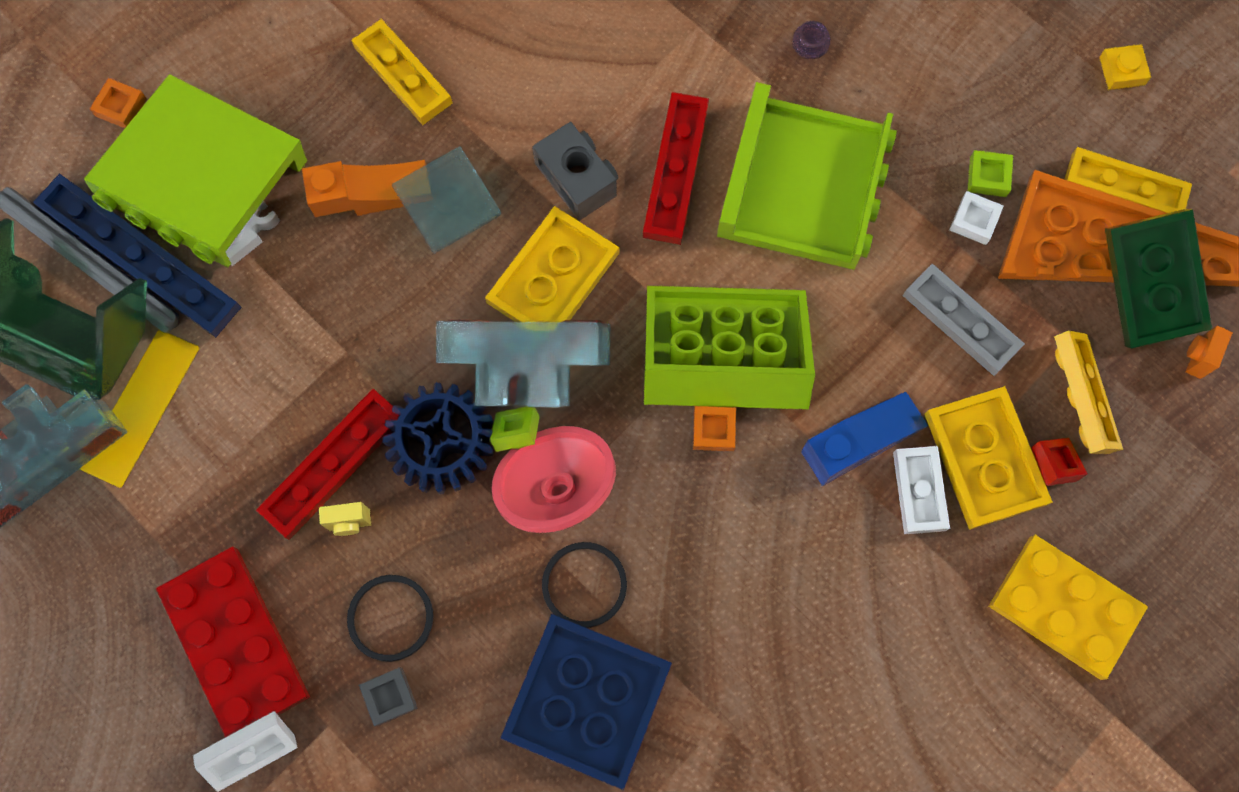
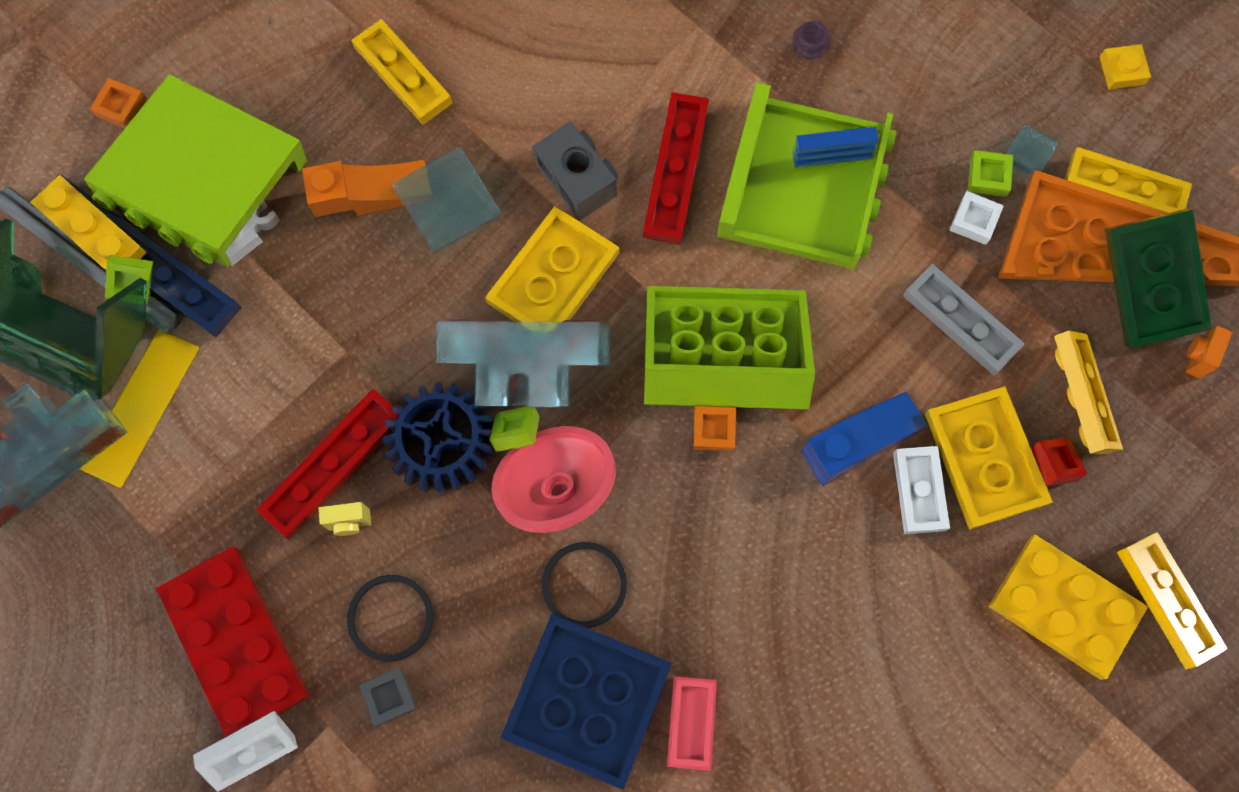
(85, 223): none -> yellow plate
(123, 272): none -> lime plate
(692, 723): none -> coral tile
(834, 147): none -> blue tile
(1031, 150): none -> clear light blue tile
(1172, 601): none -> yellow plate

